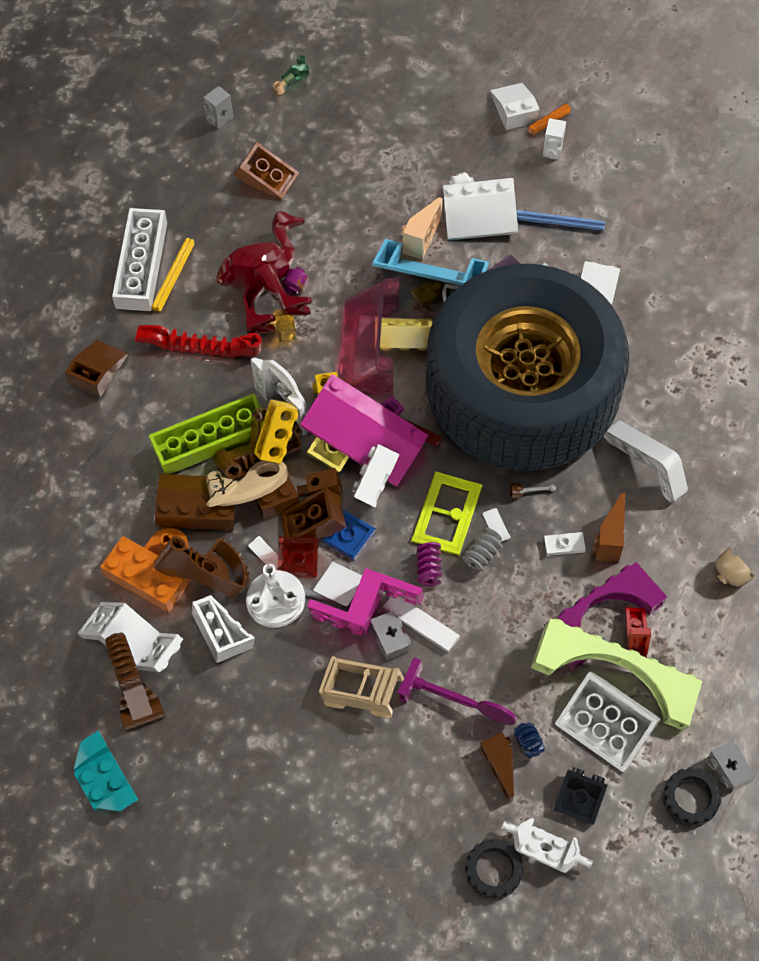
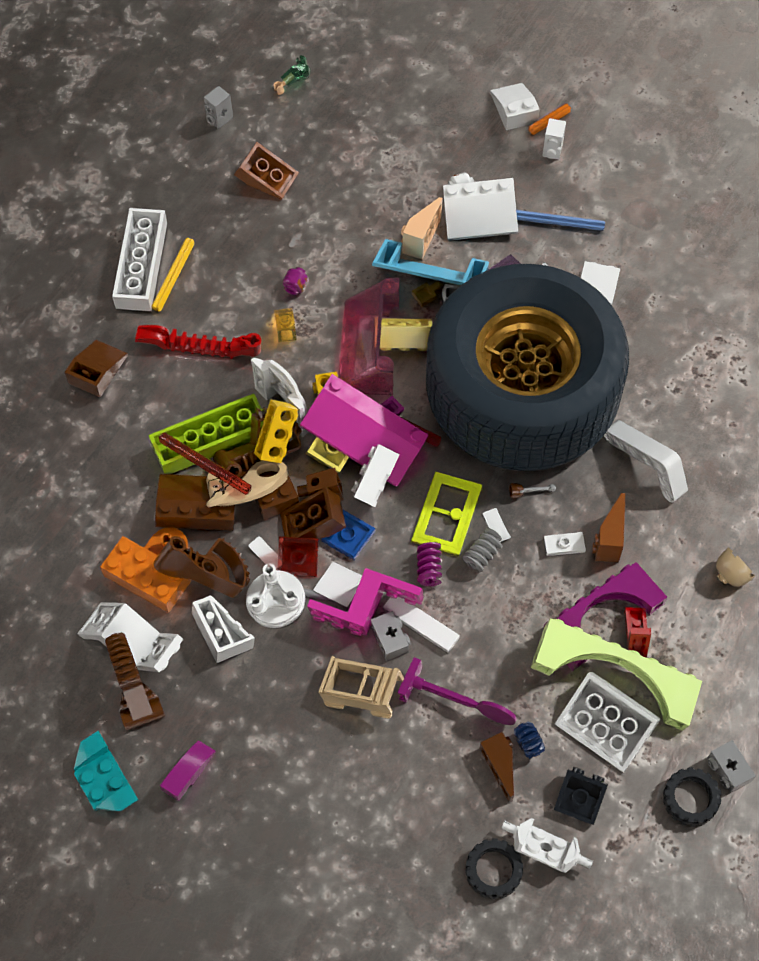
(187, 770): none -> magenta slope
(205, 463): none -> clear red axle
(261, 268): dark red animal -> none

